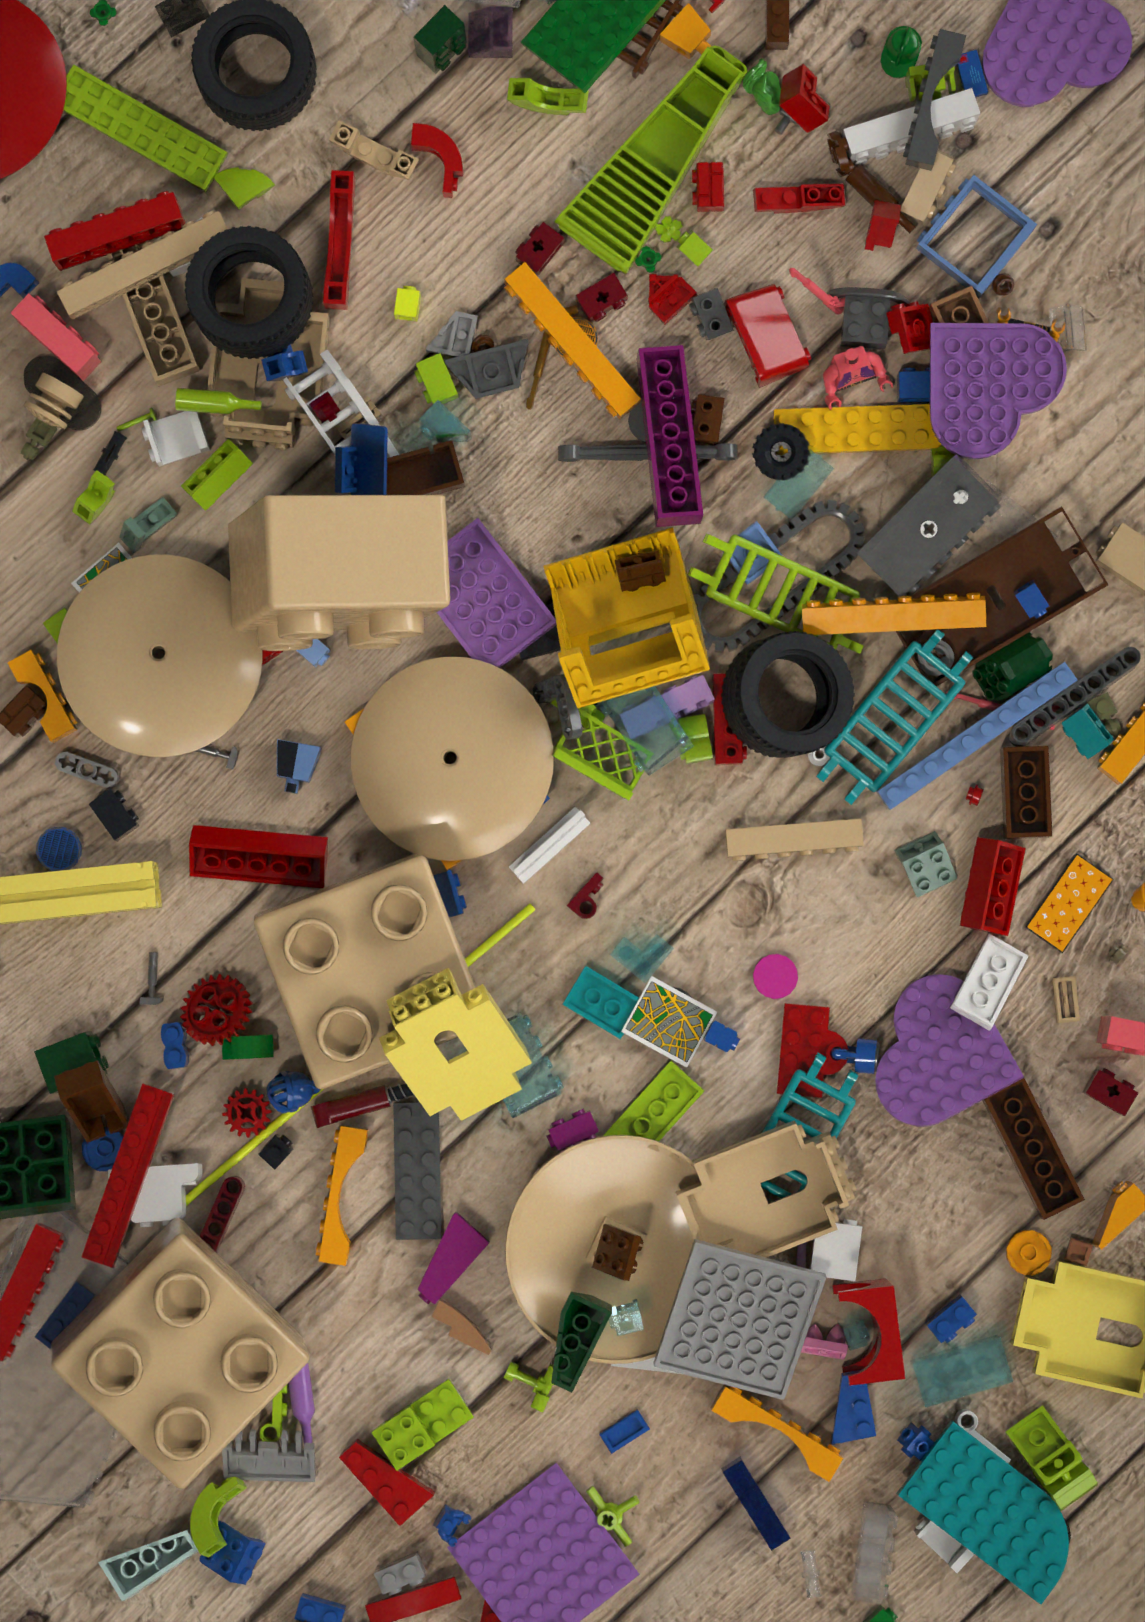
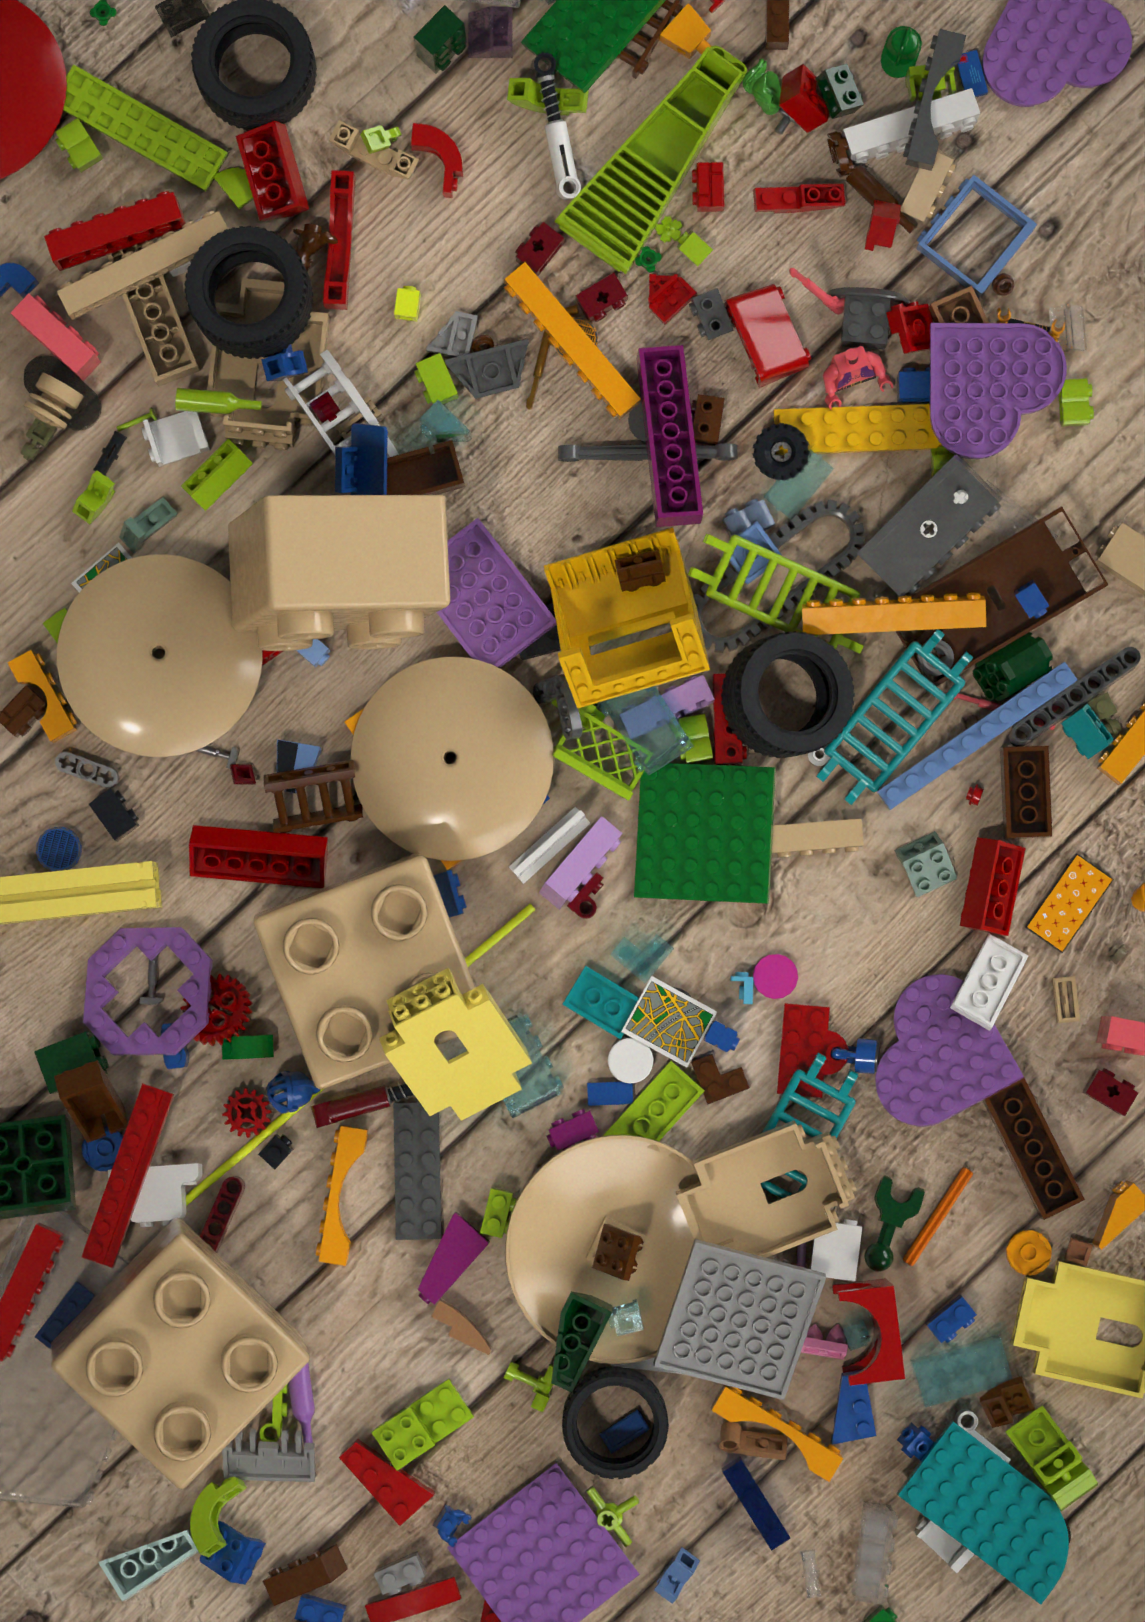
(79, 145): none -> lime brick
(101, 991): none -> medium lavender plate
(242, 774): none -> dark red slope
(272, 171): none -> red slope
(304, 777): none -> reddish brown fence
(305, 1575): none -> reddish brown wedge
(311, 241): none -> reddish brown animal
(378, 139): none -> lime plate
(496, 1212): none -> lime brick
(556, 129): none -> piece
(580, 862): none -> lavender wedge
(606, 1466): none -> black tyre
(609, 1093): none -> blue tile
(630, 1060): none -> white tile
(676, 1575): none -> medium blue brick
(705, 833): none -> green plate
(716, 1085): none -> reddish brown plate
(745, 991): none -> medium azure bracket
(752, 1443): none -> medium nougat plate
(755, 510): none -> sand blue brick
(839, 91): none -> brick
(892, 1214): none -> dark green piece
(937, 1216): none -> orange axle
(1005, 1401): none -> reddish brown slope
(1074, 403): none -> lime brick

